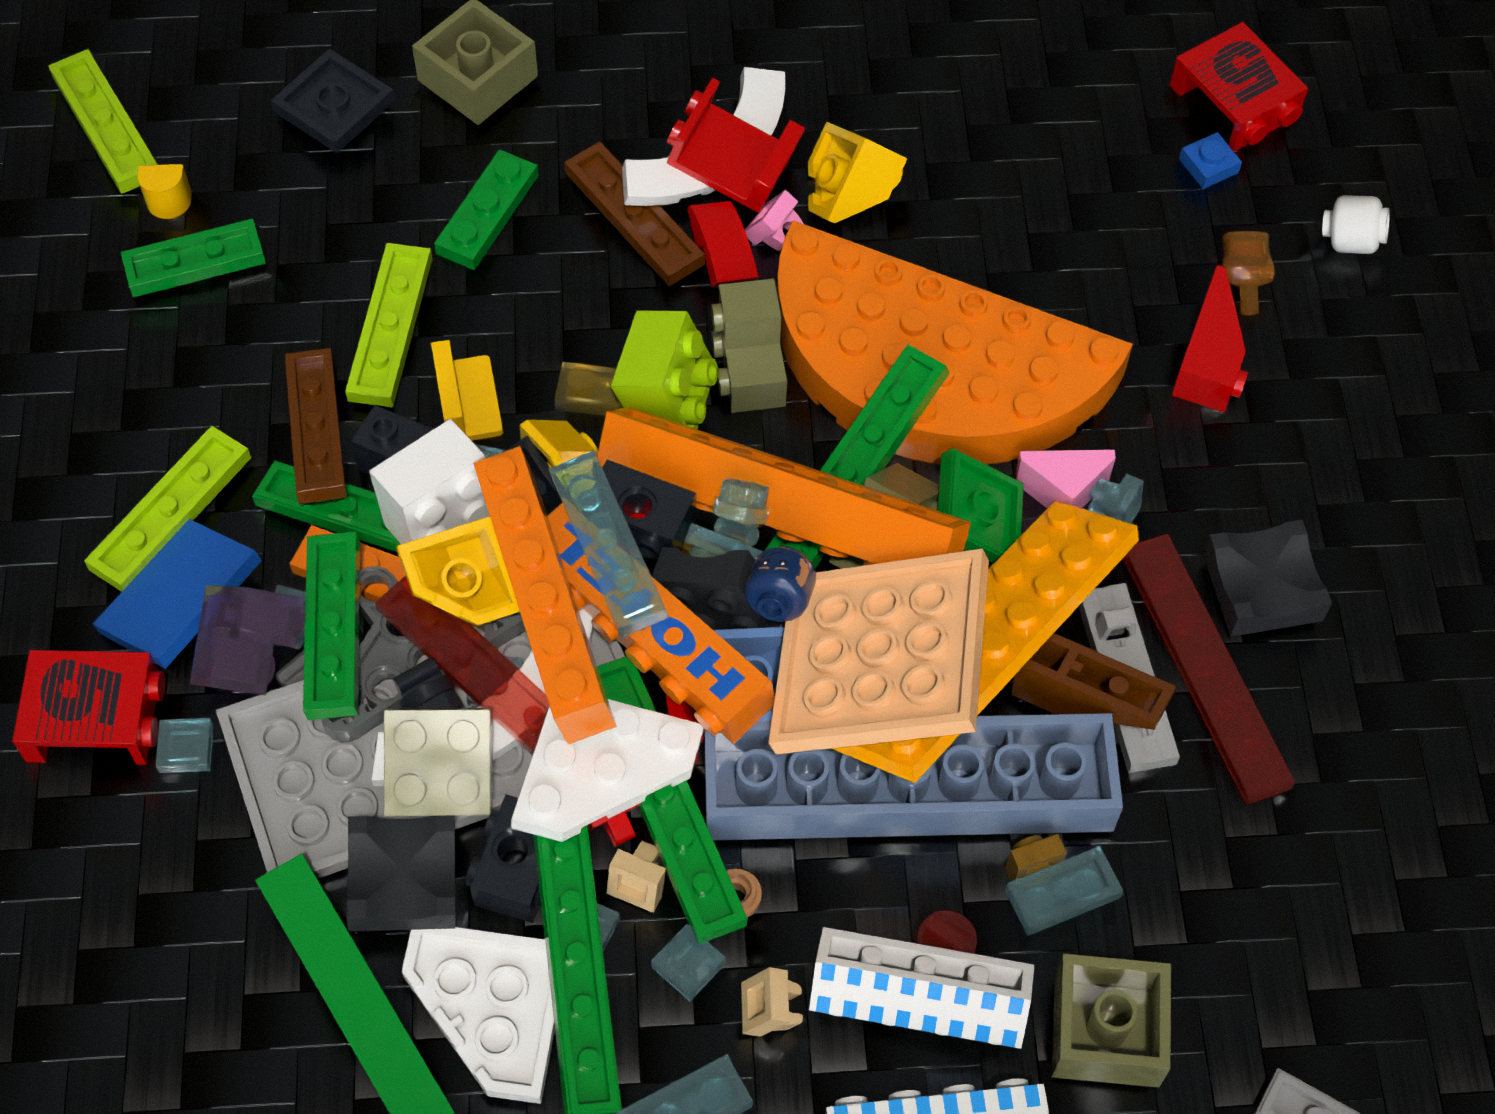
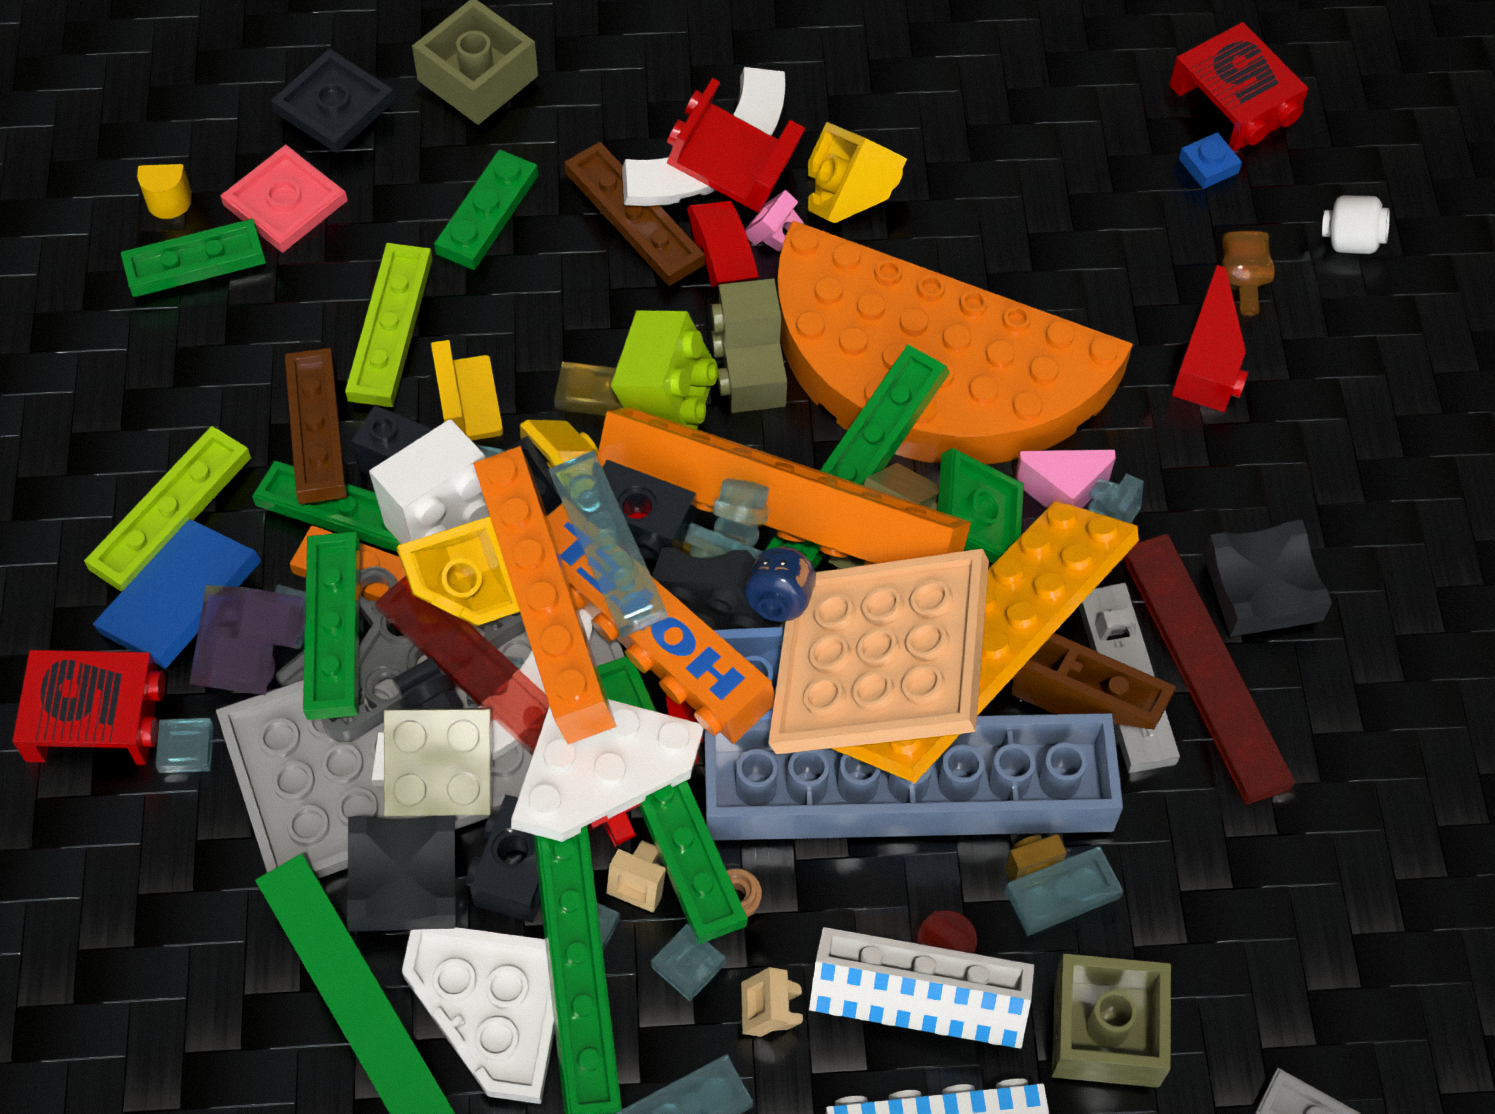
(102, 118): lime plate -> none
(284, 198): none -> coral tile

